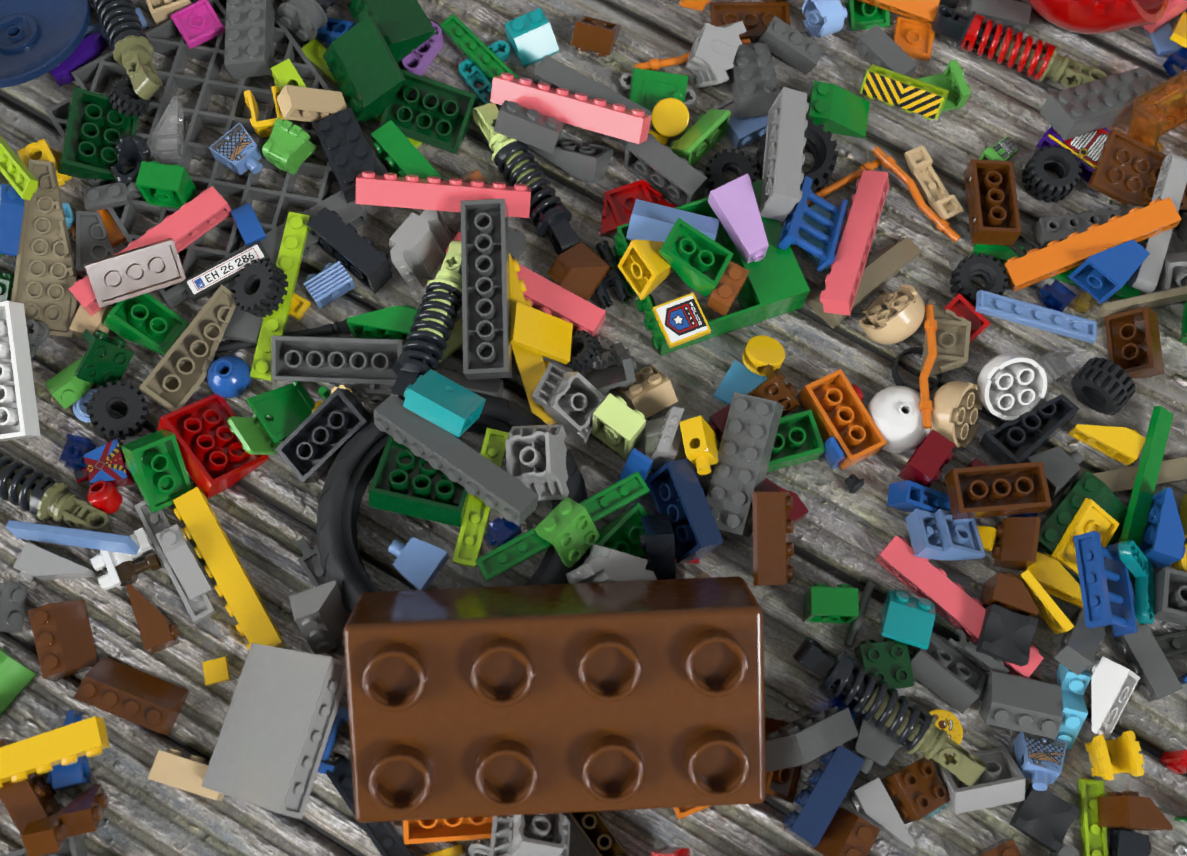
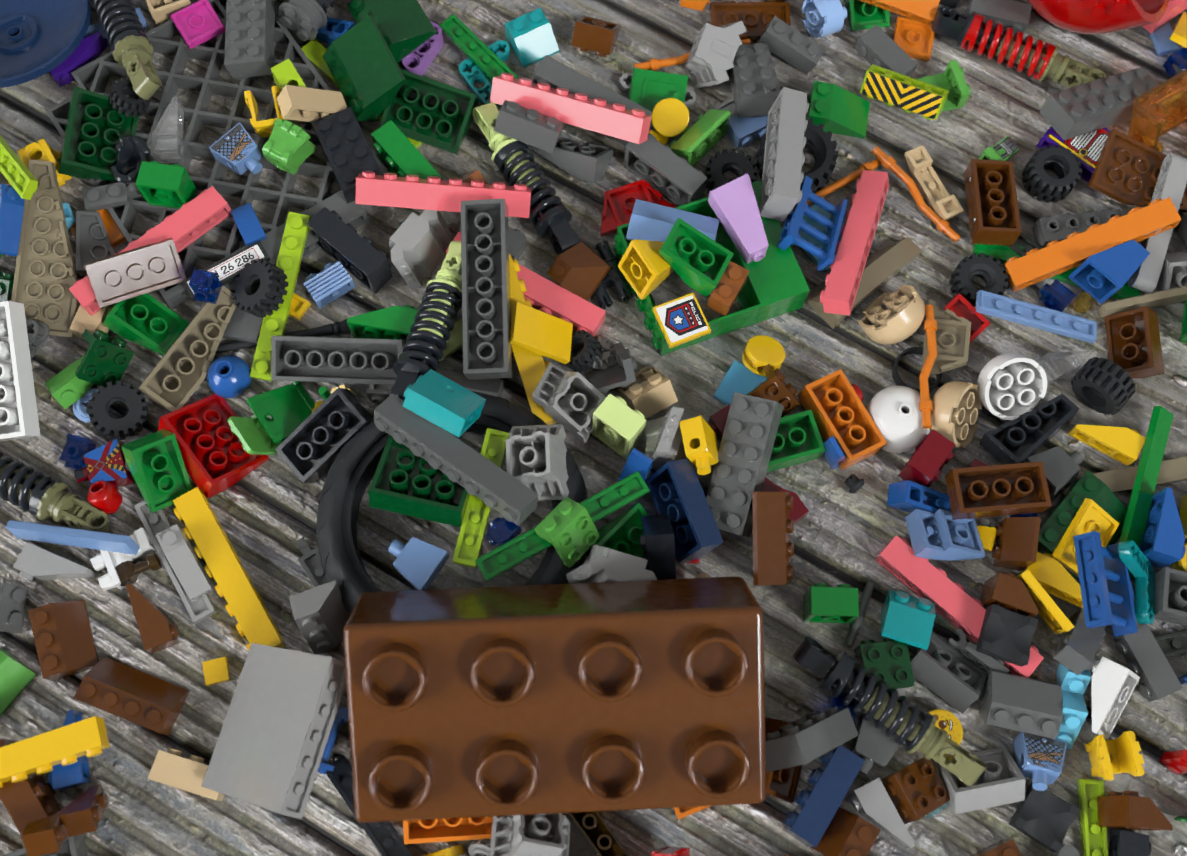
(205, 286): none -> clear blue brick

